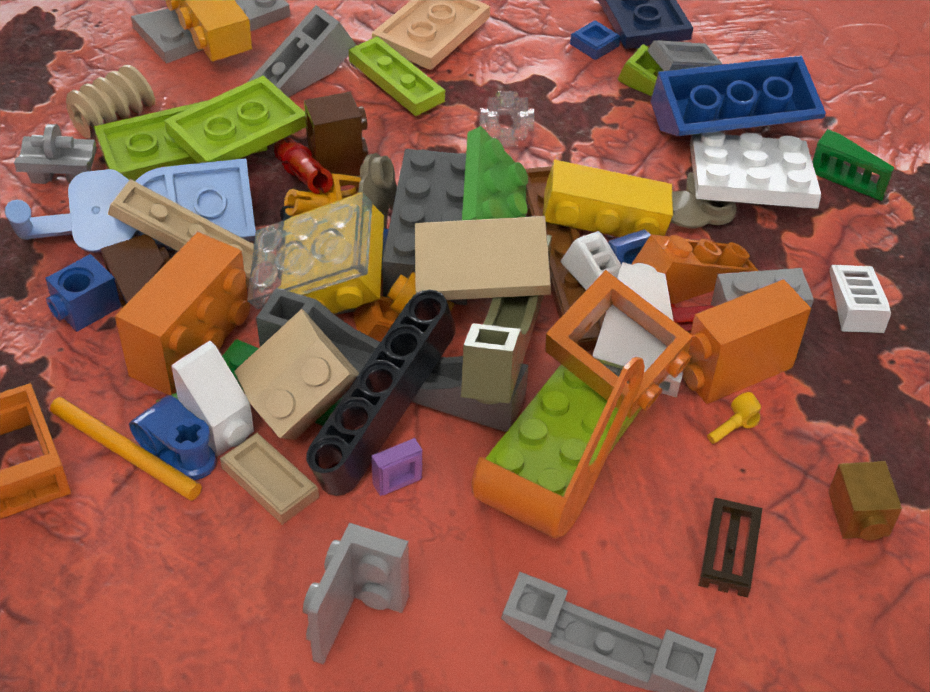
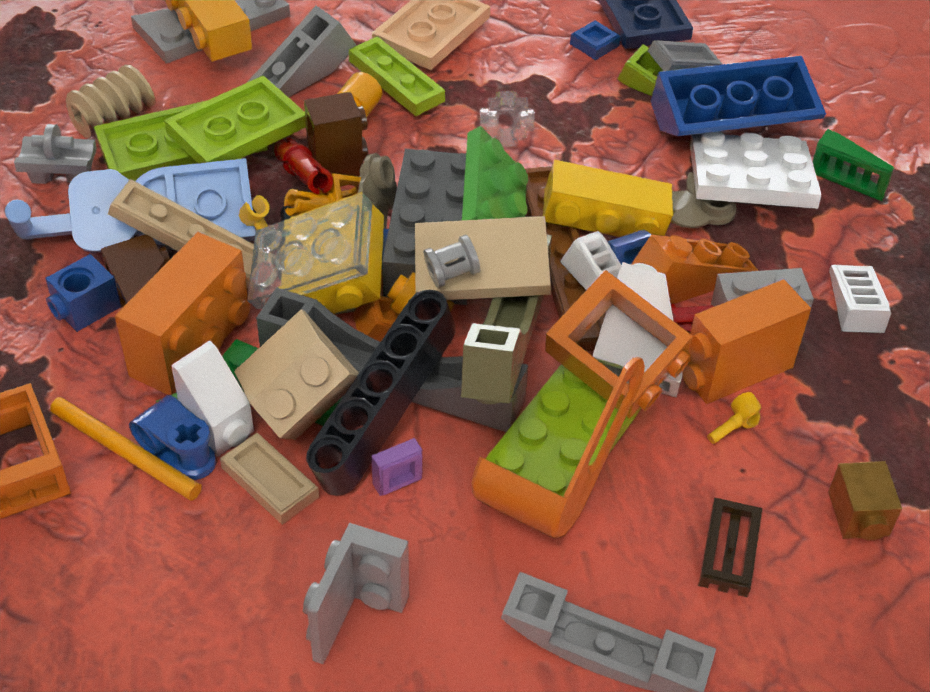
(254, 219): none -> yellow hand
(364, 89): none -> light orange brick
(467, 261): none -> light grey bush

